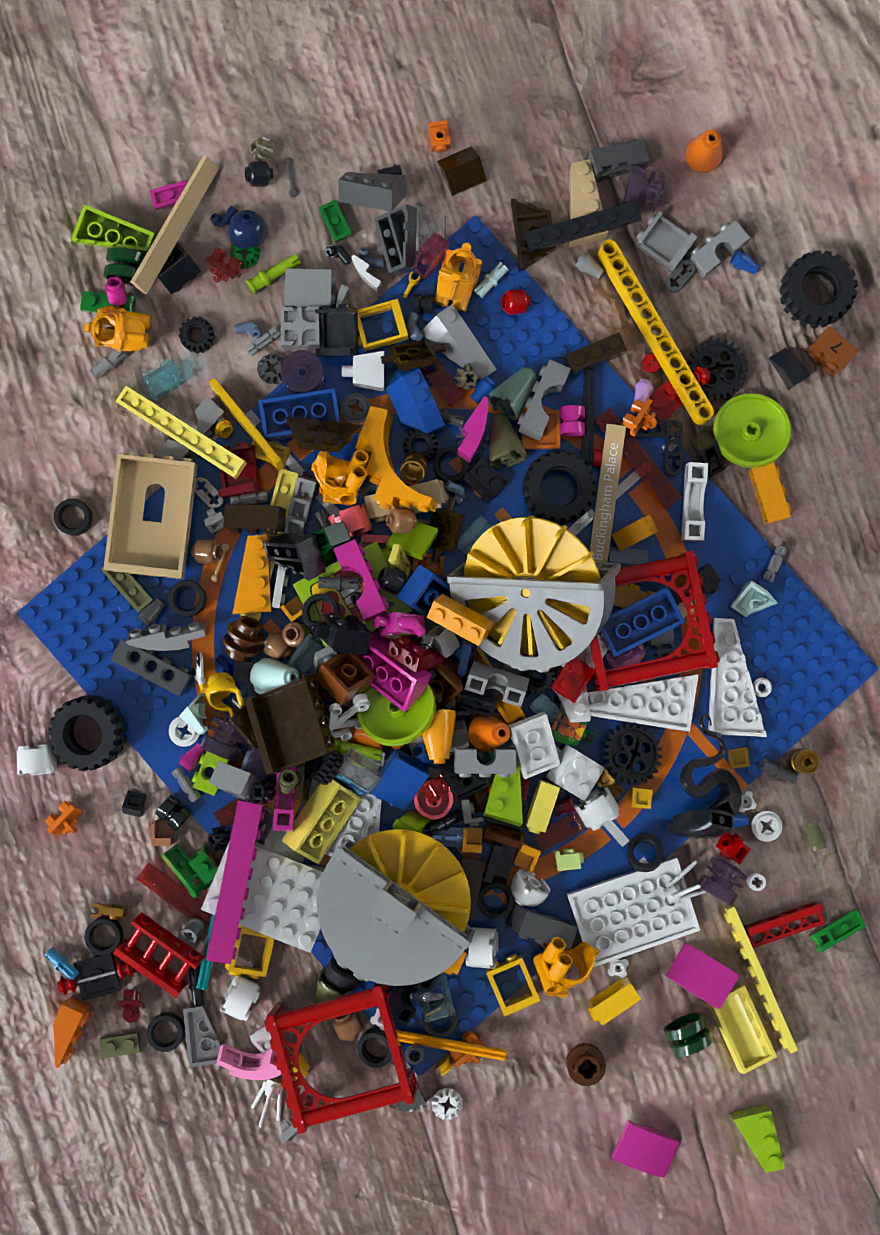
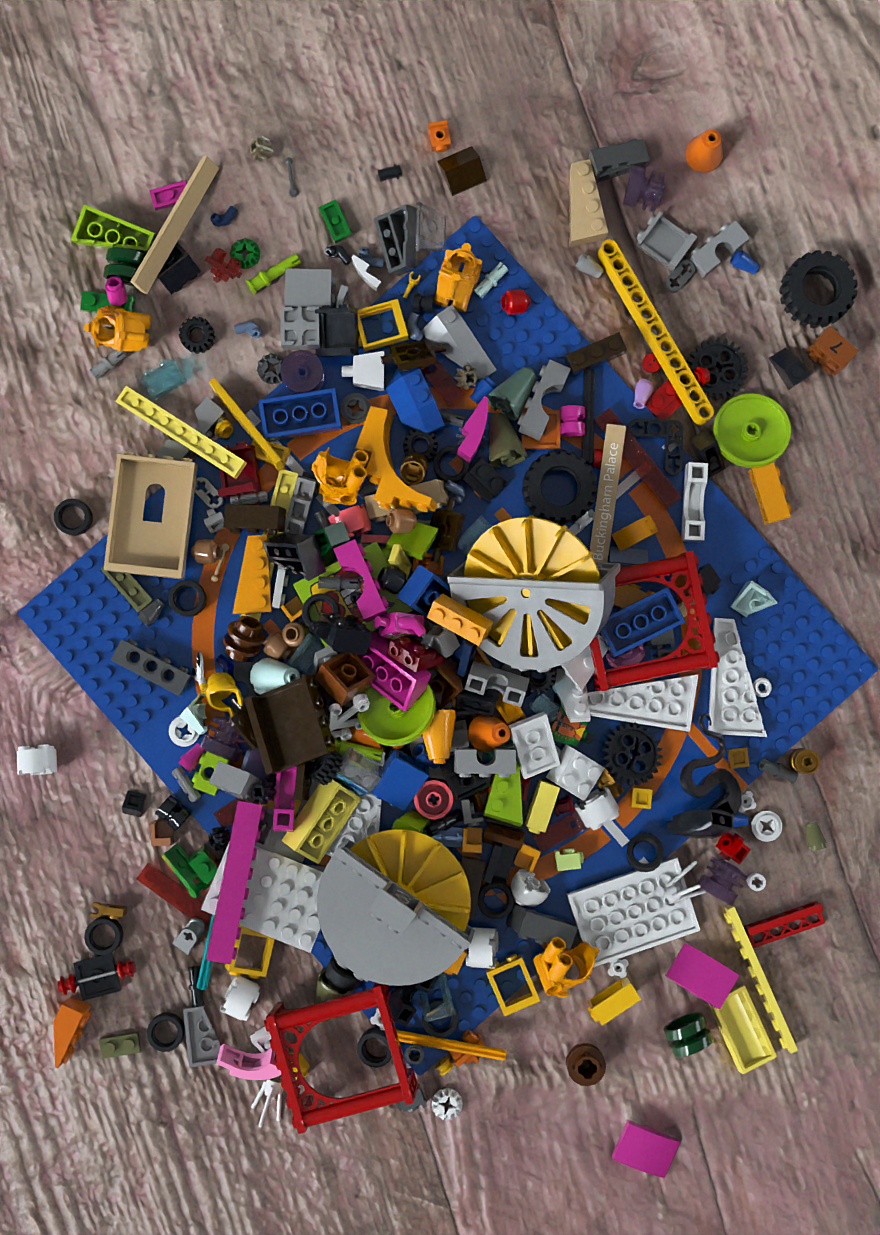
(61, 963): dark azure axle -> none
(63, 733): black tyre -> none
(66, 821): orange hips -> none
(130, 1004): dark red hips -> none
(148, 966): red fence -> none
(161, 639): light grey slope -> none
(247, 229): dark blue cylinder -> none
(258, 174): black head -> none
(263, 341): light grey axle -> none
(287, 781): olive cone -> none
(290, 1133): light grey tile -> none
(321, 434): dark brown wing -> none
(347, 1027): medium nougat head -> none
(372, 190): dark grey wedge -> none
(426, 996): clear piece -> none
(430, 255): clear pink brick -> none
(435, 789): clear red slope -> none
(527, 219): dark brown wing -> none
(572, 679): red plate -> none
(583, 226): black plate -> none
(643, 417): orange hips -> none
(760, 1134): lime wedge -> none
(775, 563): light grey axle -> none
(837, 930): green plate -> none

